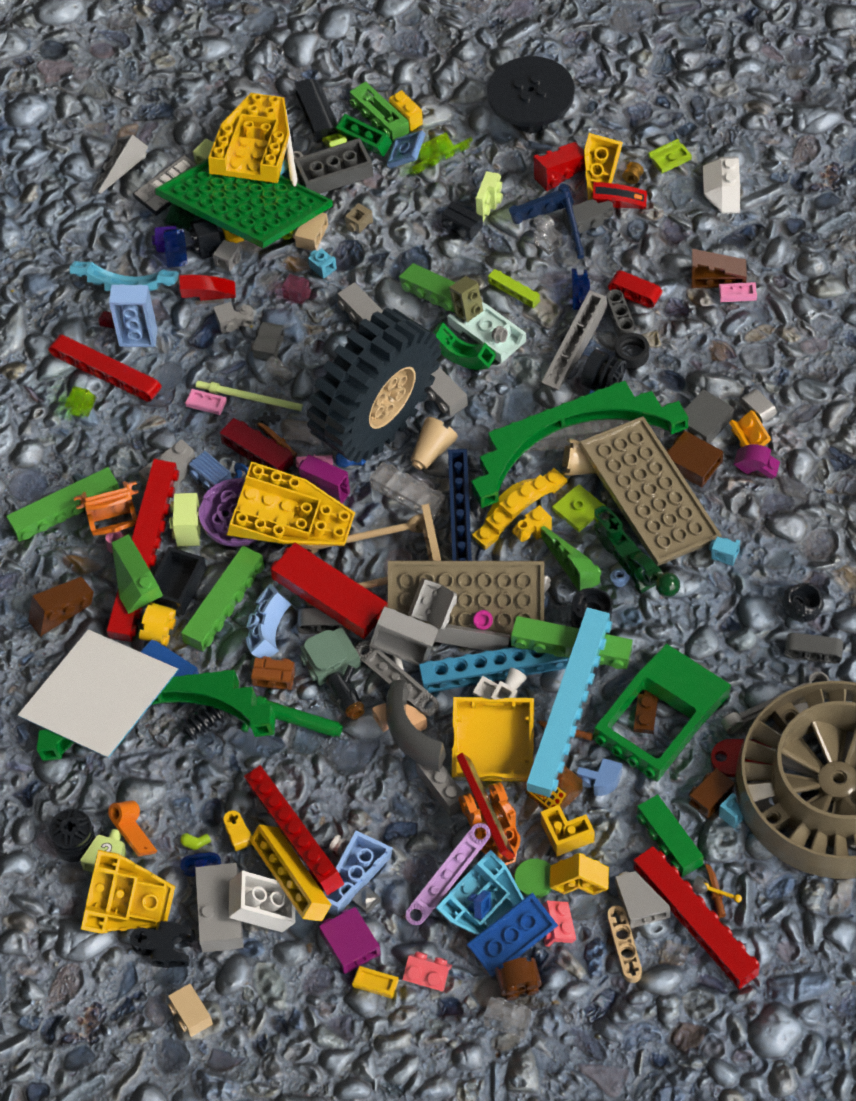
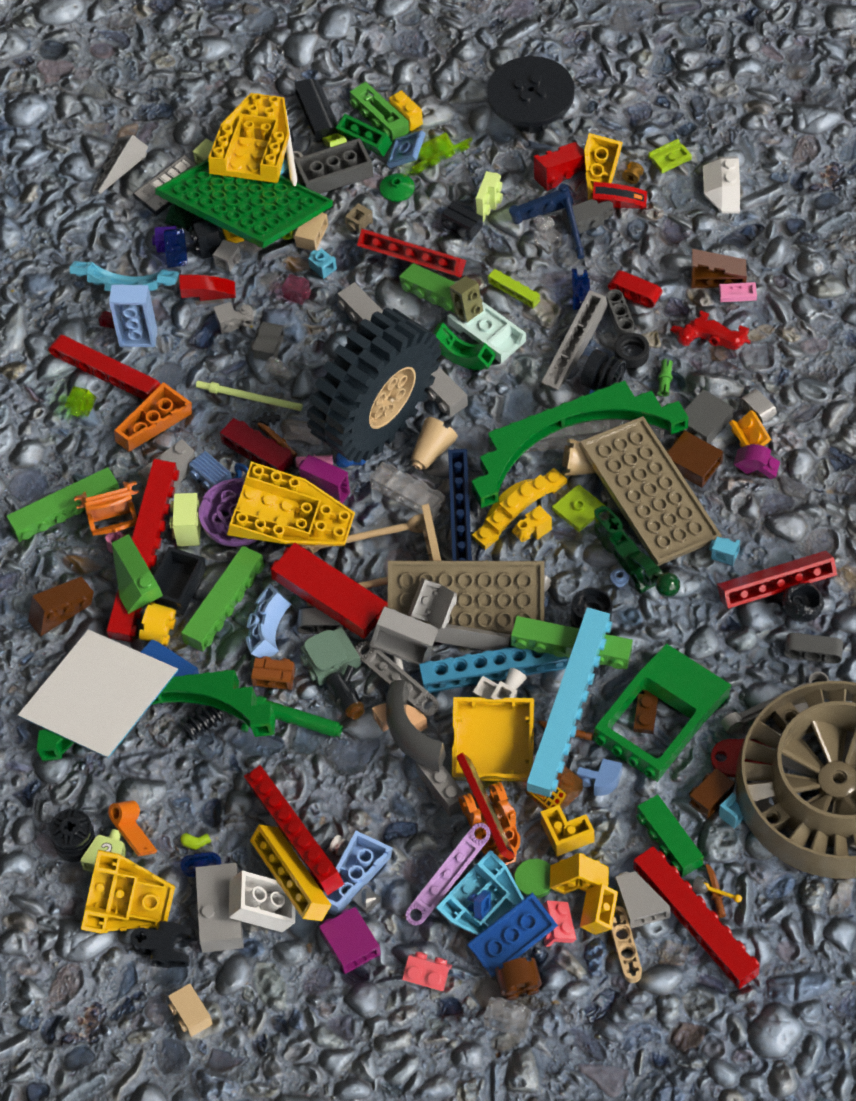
(153, 416): none -> orange wedge
(205, 401): bright pink plate -> none
(238, 832): yellow piece -> none
(375, 982): yellow tile -> none
(397, 187): none -> green dish
(411, 253): none -> red brick
(483, 619): dark pink tile -> none
(499, 334): light grey plate -> none
(574, 563): bright green wedge -> none
(598, 909): none -> yellow brick
(665, 378): none -> bright green pin
(711, 331): none -> red animal
(776, 579): none -> red brick

